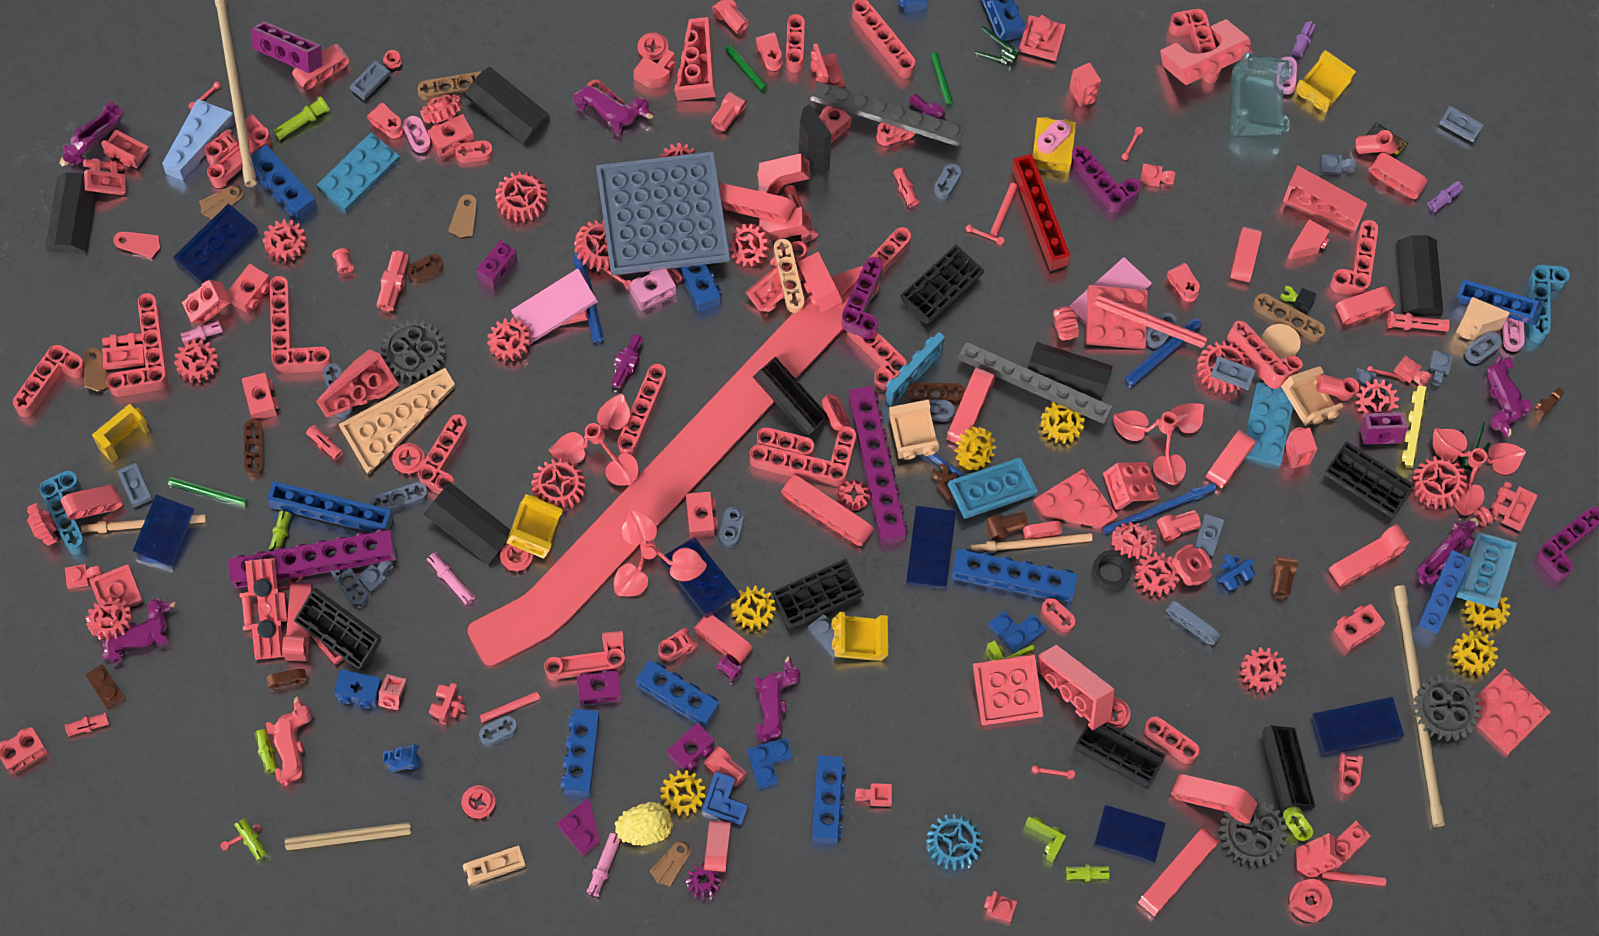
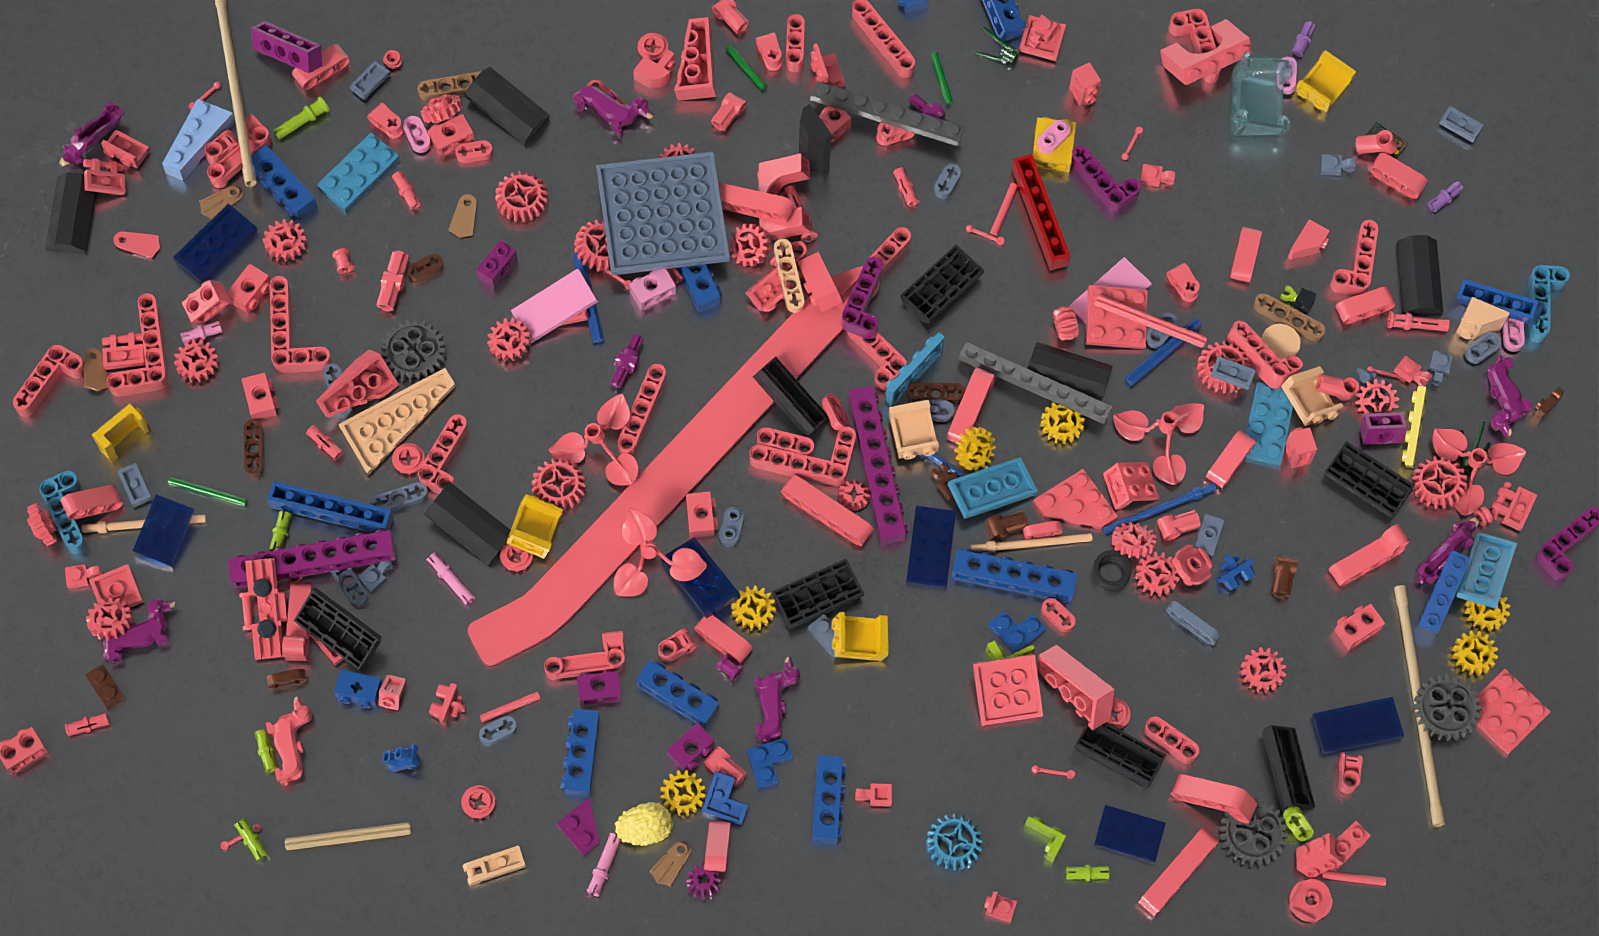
(406, 190): none -> coral pin
(1324, 199): coral wedge -> none

